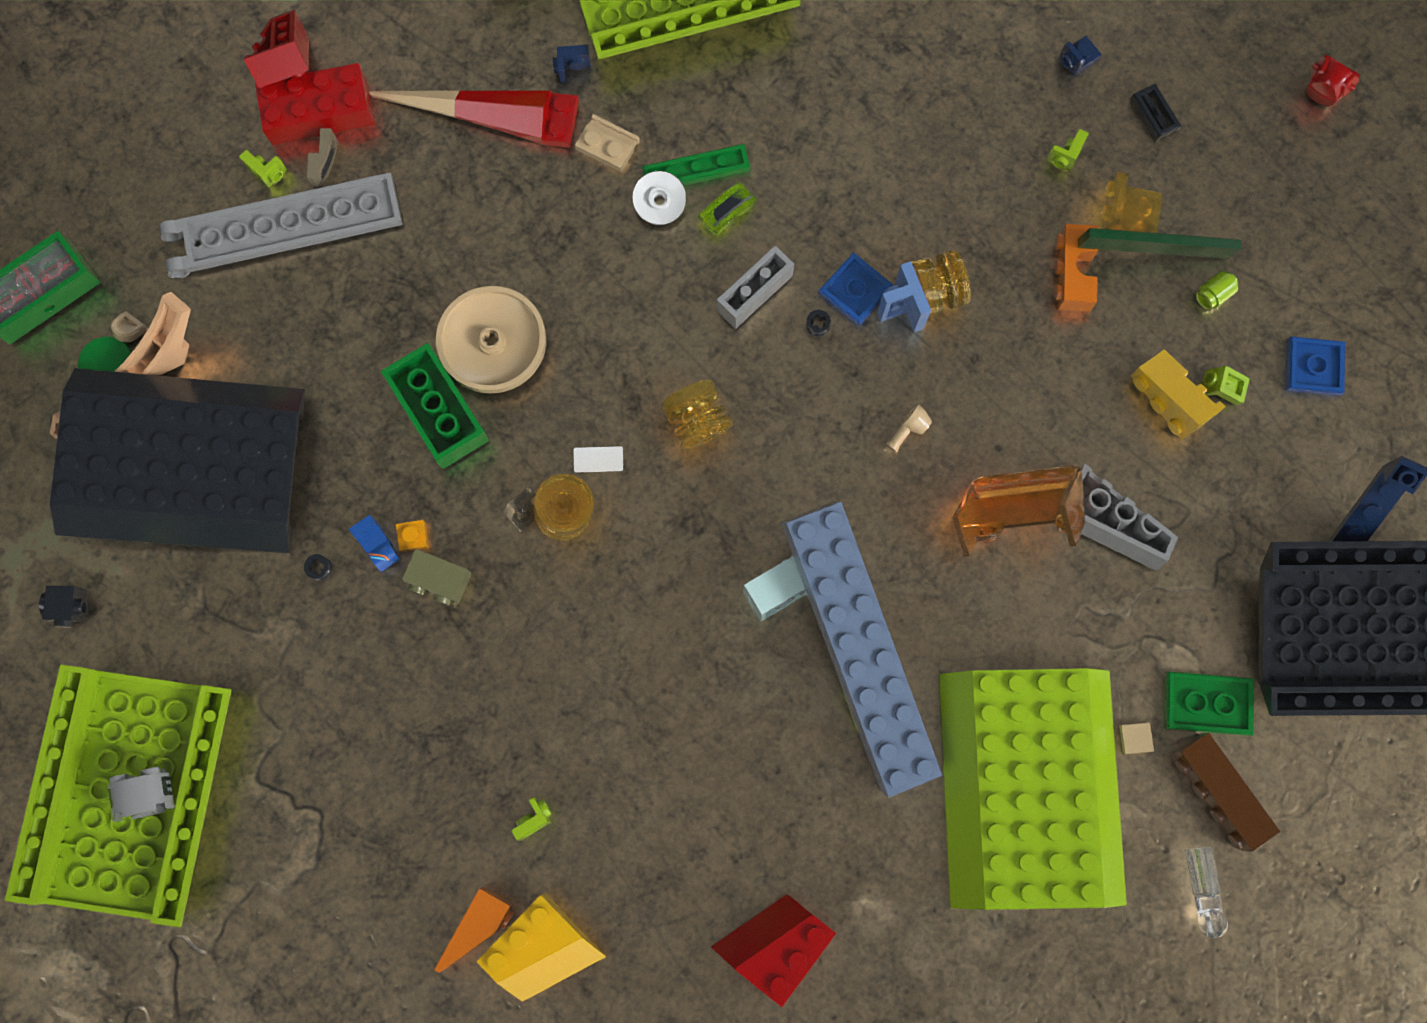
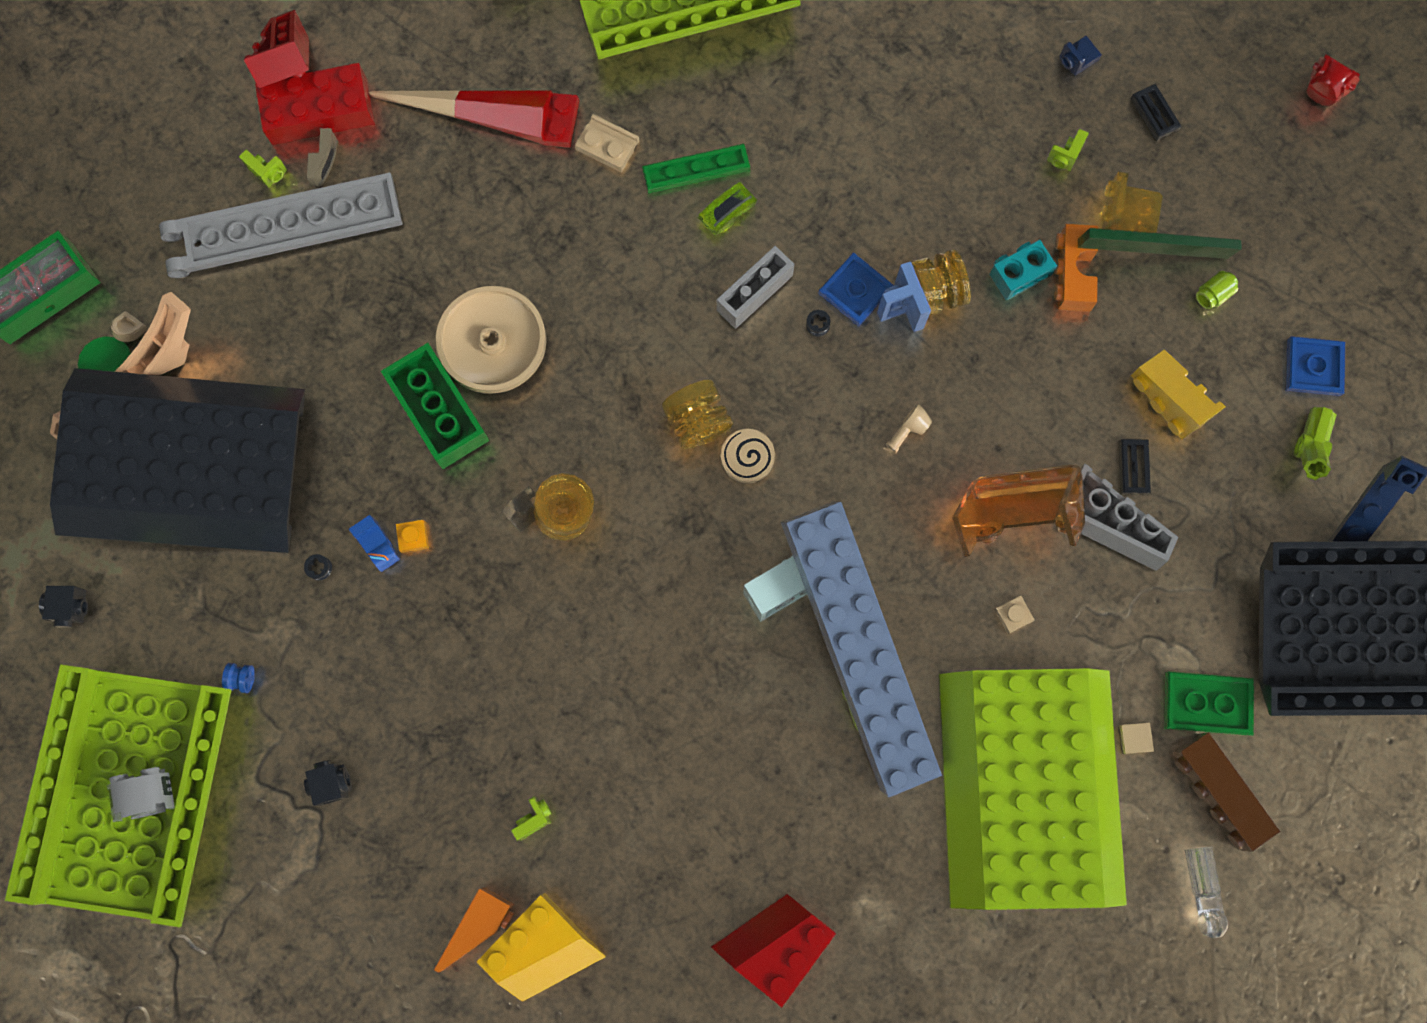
(238, 677): none -> blue wheel
(327, 783): none -> black brick
(437, 577): olive brick -> none
(572, 58): dark blue bracket -> none
(598, 459): white sticker -> none
(659, 185): white dish -> none
(747, 456): none -> tan tile
(1014, 614): none -> tan plate
(1026, 273): none -> teal brick
(1123, 466): none -> black tile
(1226, 384): lime bracket -> none
(1314, 443): none -> lime piece

